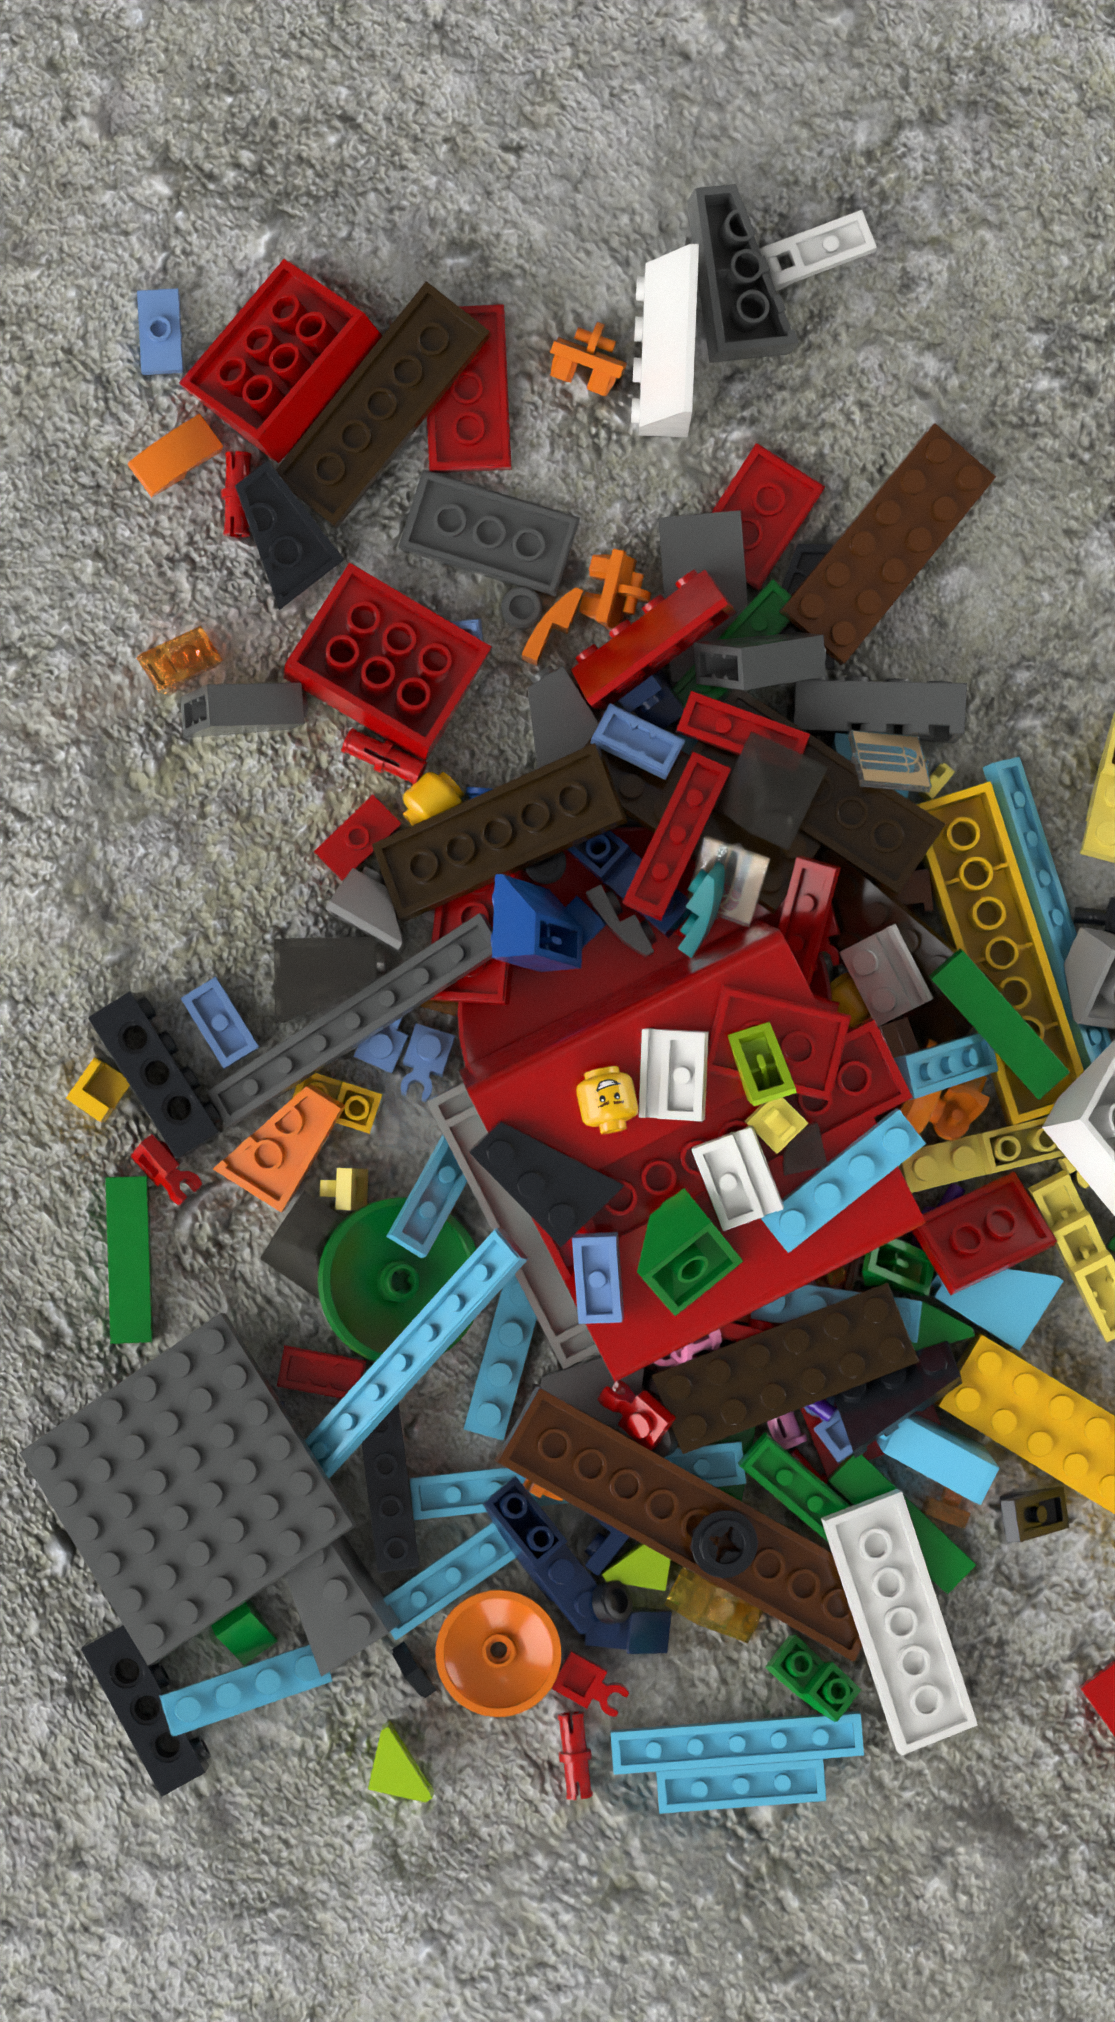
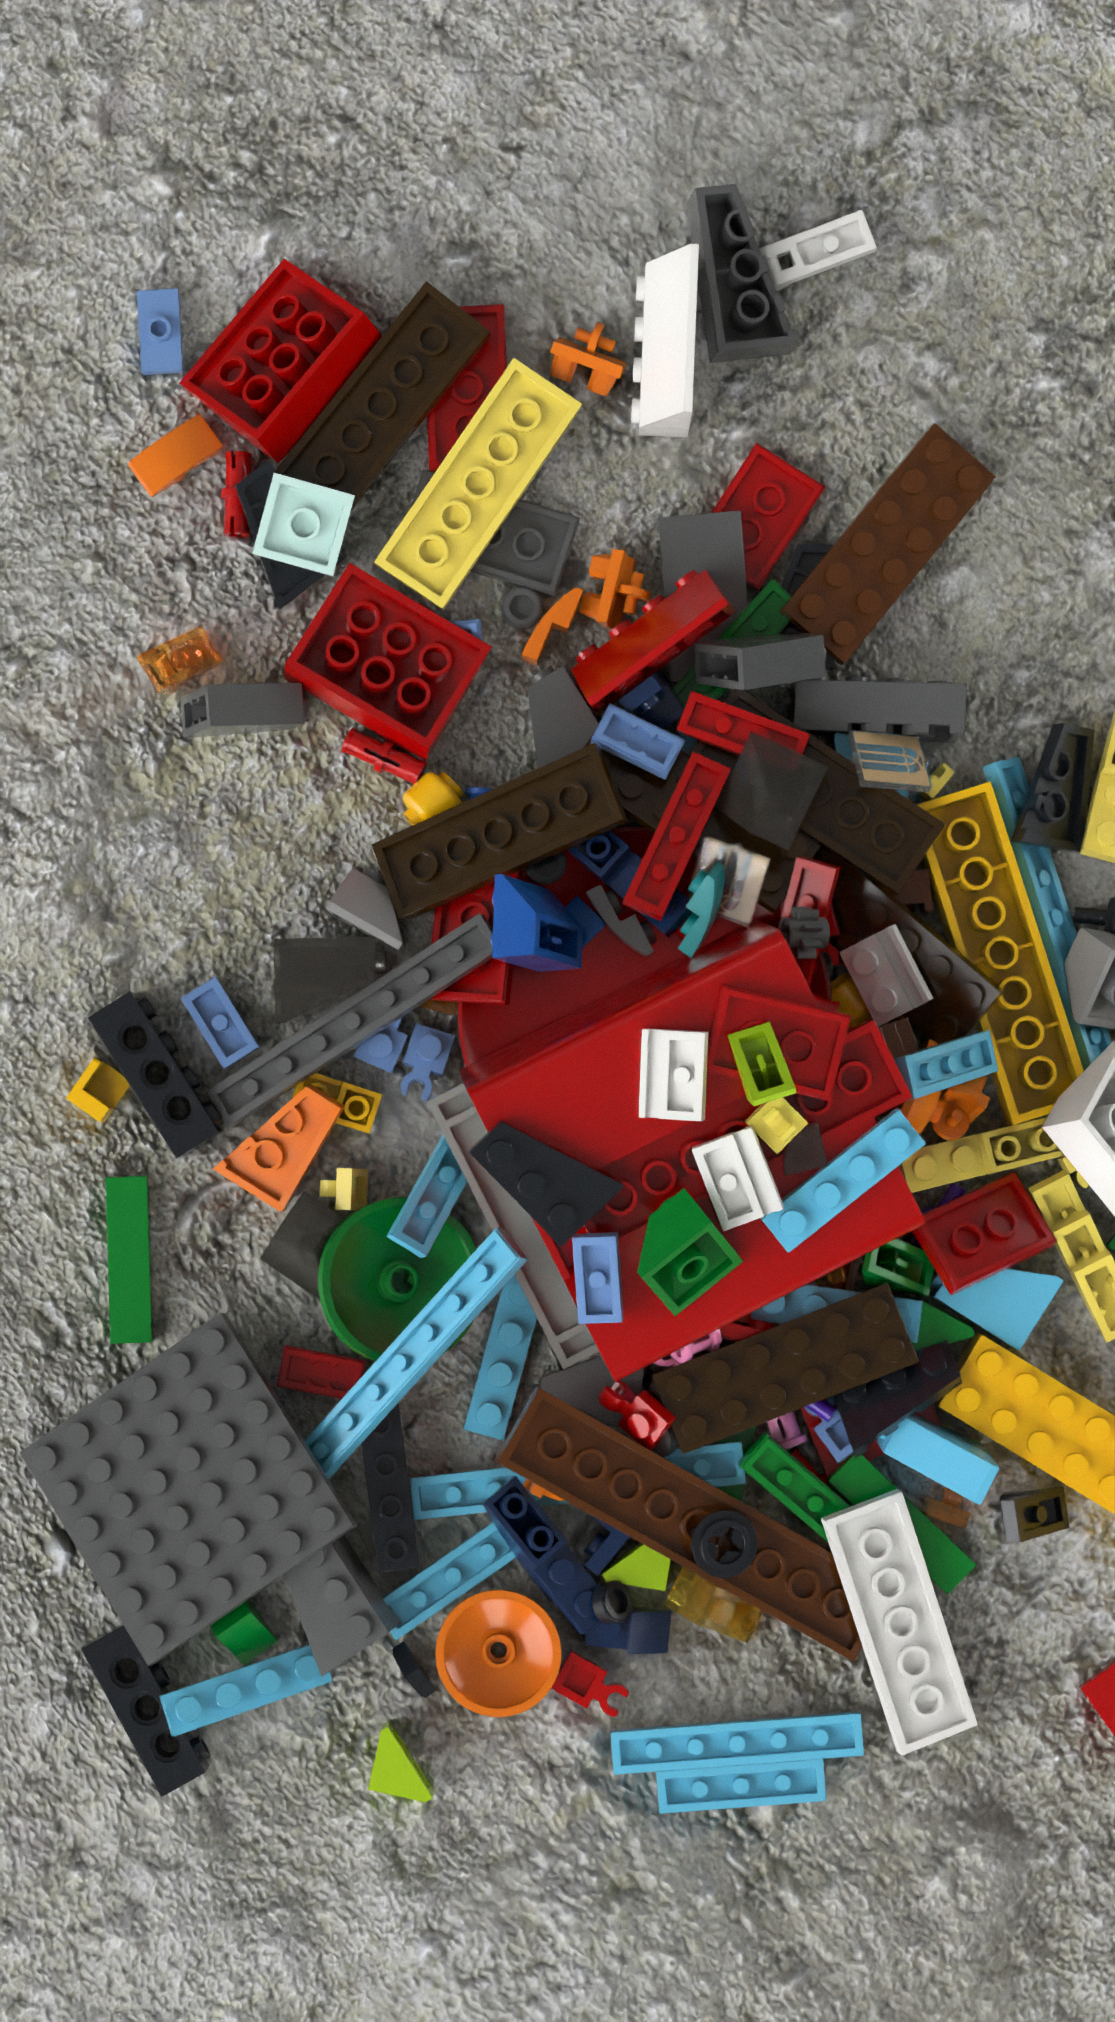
(161, 1167): red plate -> none
(303, 524): none -> light aqua plate
(353, 840): red plate -> none
(478, 484): none -> light yellow plate
(575, 1755): red pin -> none
(607, 1099): yellow head -> none
(805, 932): none -> dark grey gear
(811, 1679): green slope -> none
(999, 1023): green tile -> none
(1059, 792): none -> black wing

